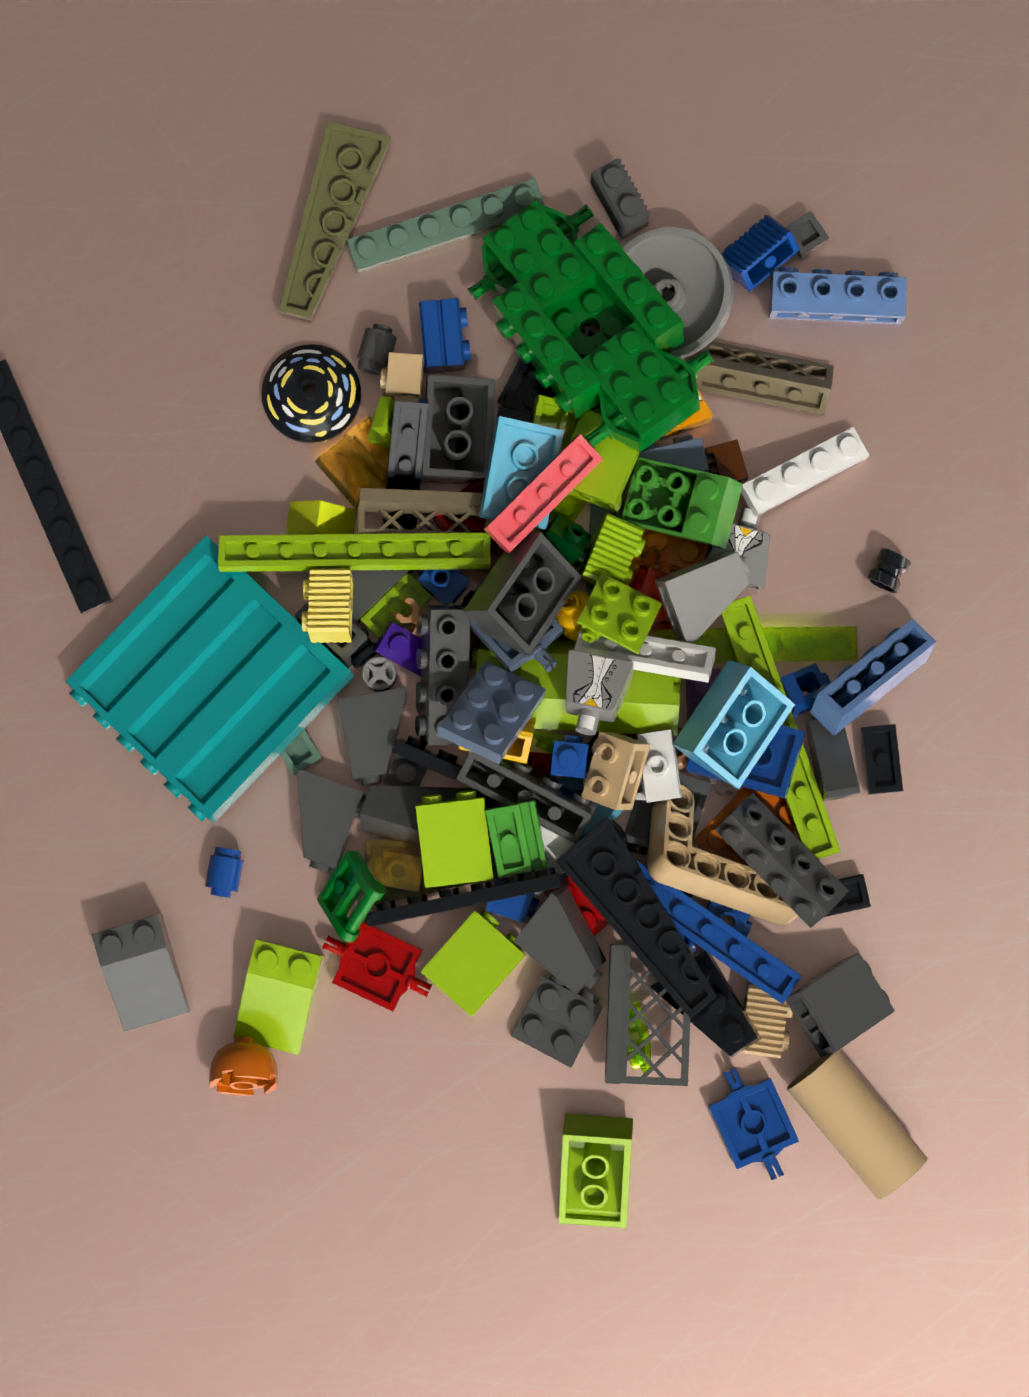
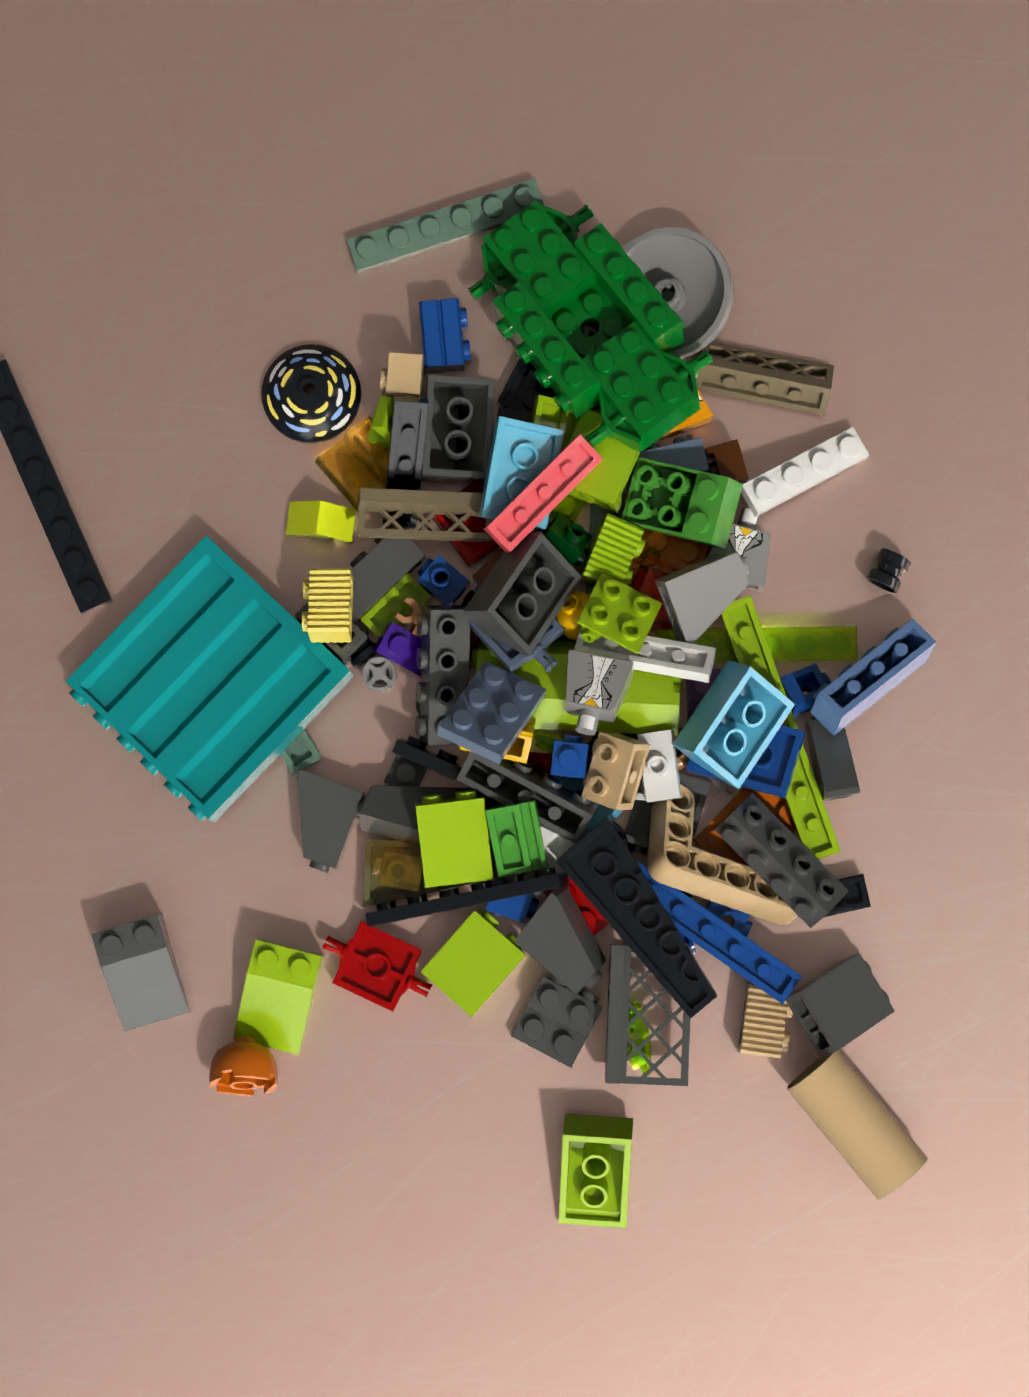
(224, 872): blue brick -> none
(338, 190): olive wing -> none
(342, 891): green plate -> none
(354, 551): lime plate -> none
(371, 732): dark grey slope -> none
(375, 349): dark grey brick -> none
(620, 198): dark grey brick -> none
(724, 1017): black wing -> none
(753, 1123): blue plate -> none
(760, 252): blue brick -> none
(808, 234): dark grey plate -> none
(837, 296): medium blue brick -> none
(881, 759): black plate -> none

